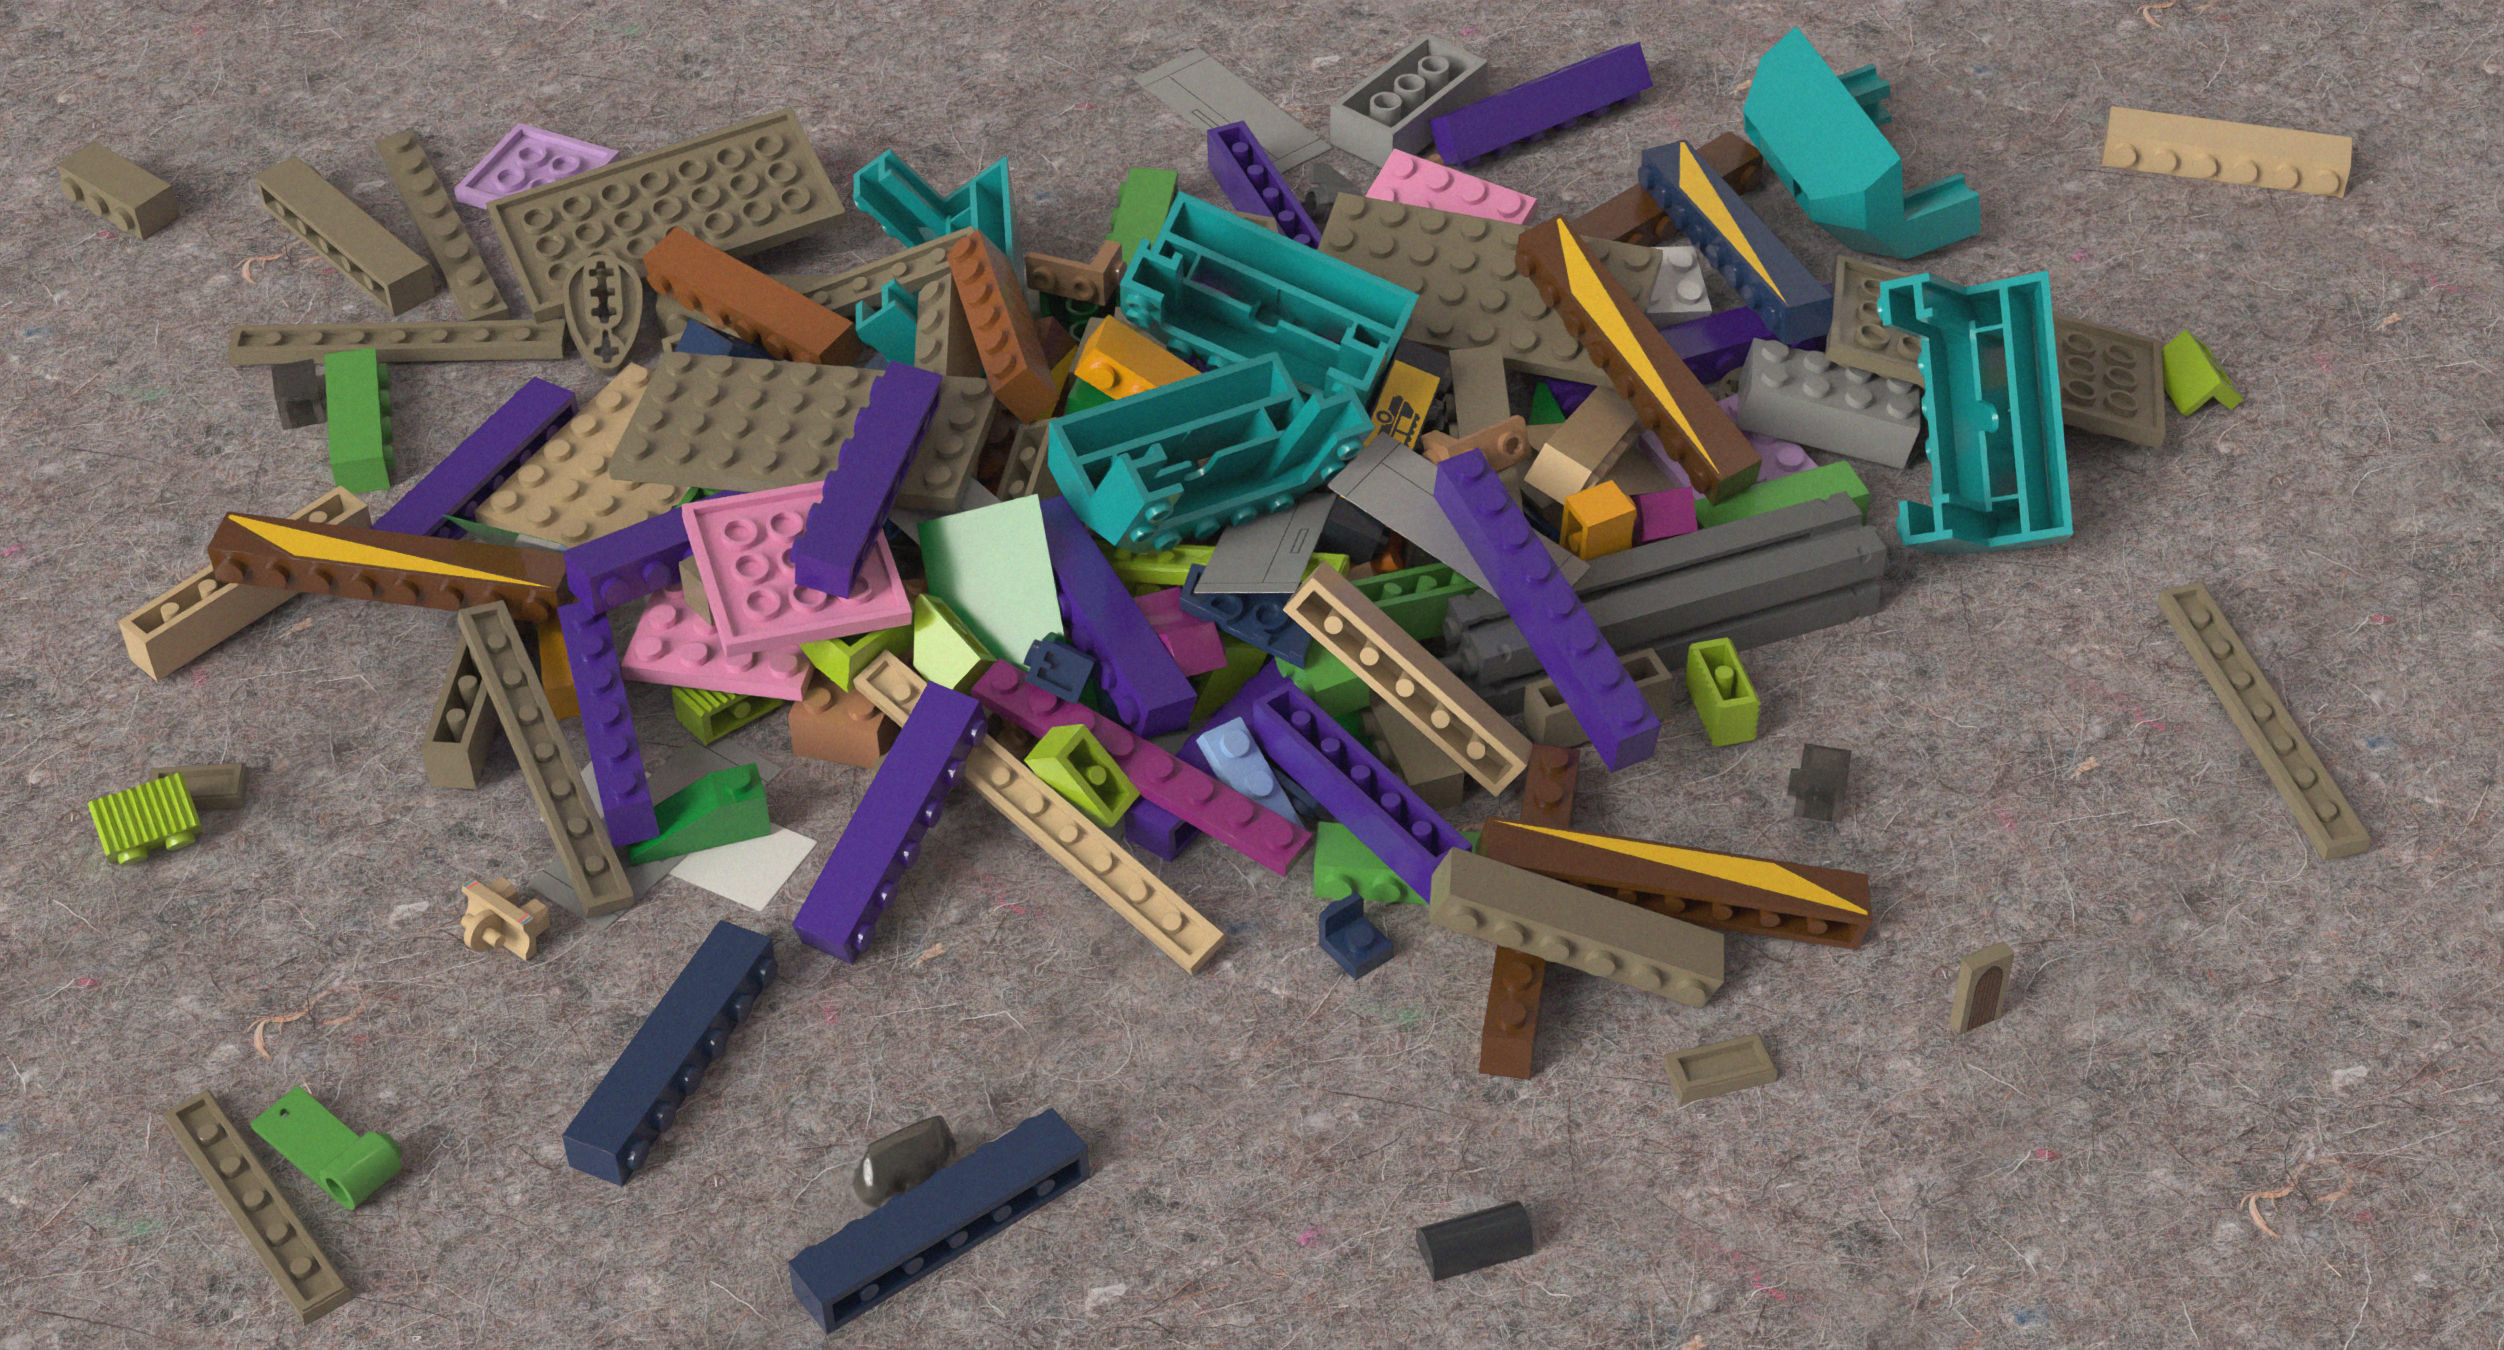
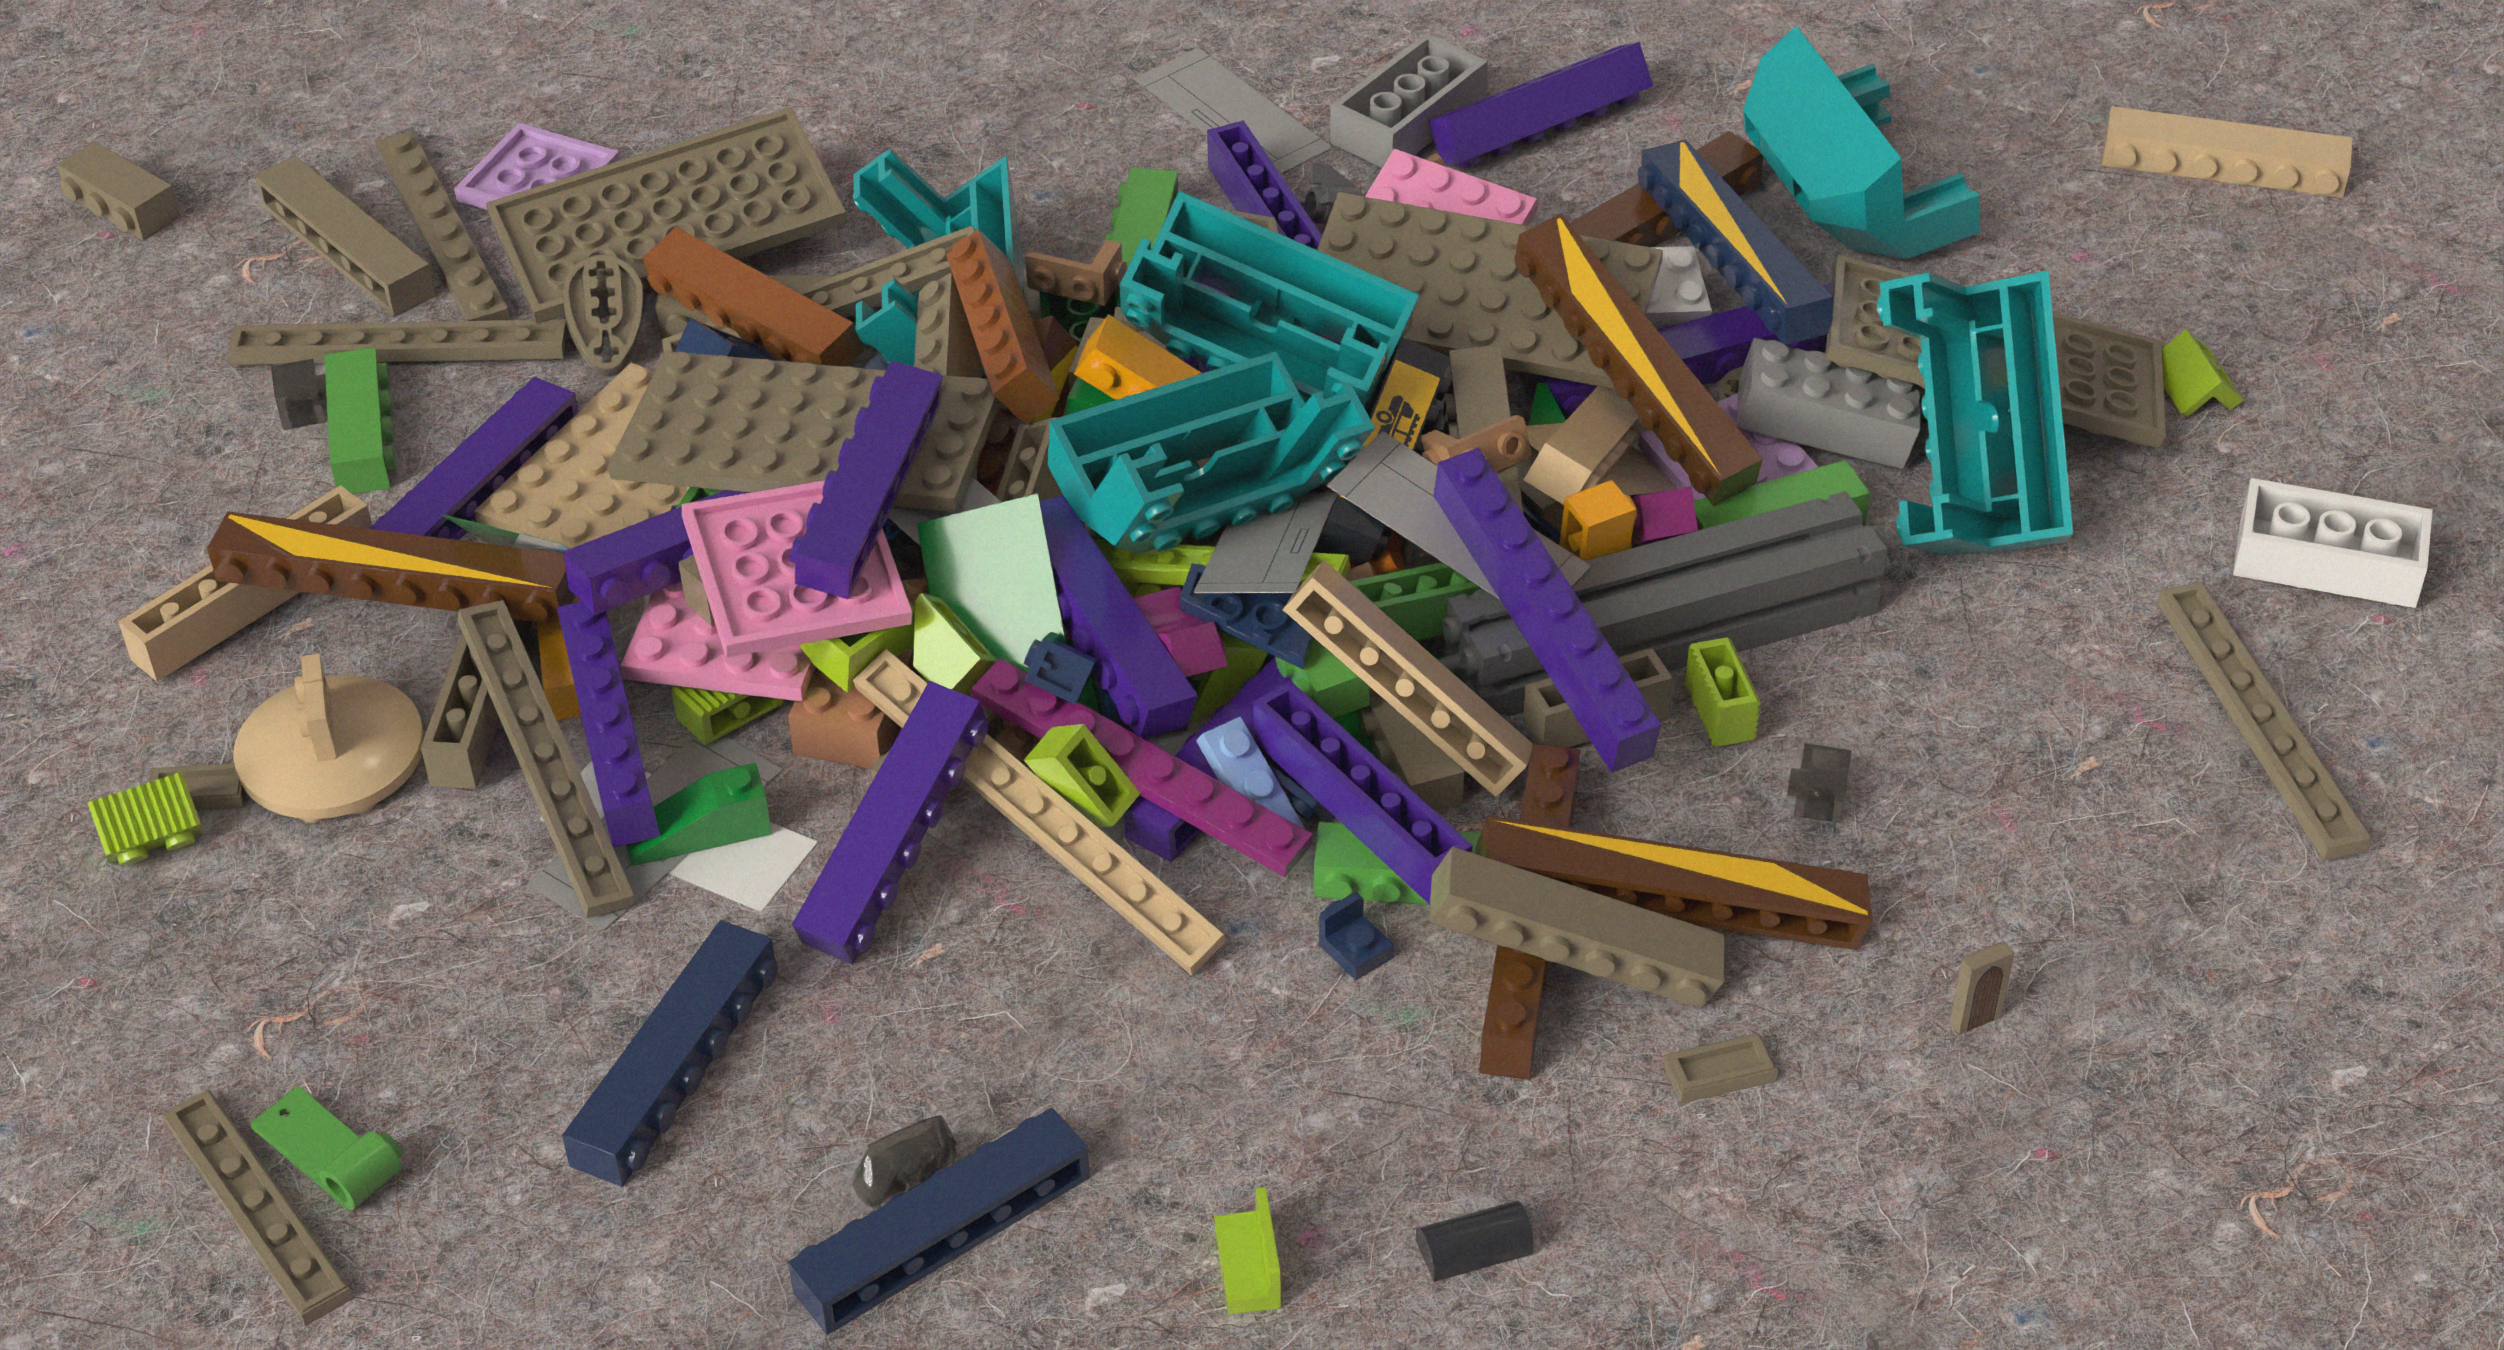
(328, 745): none -> tan bracket
(498, 922): tan hips -> none
(1249, 1258): none -> lime panel
(2333, 542): none -> white brick

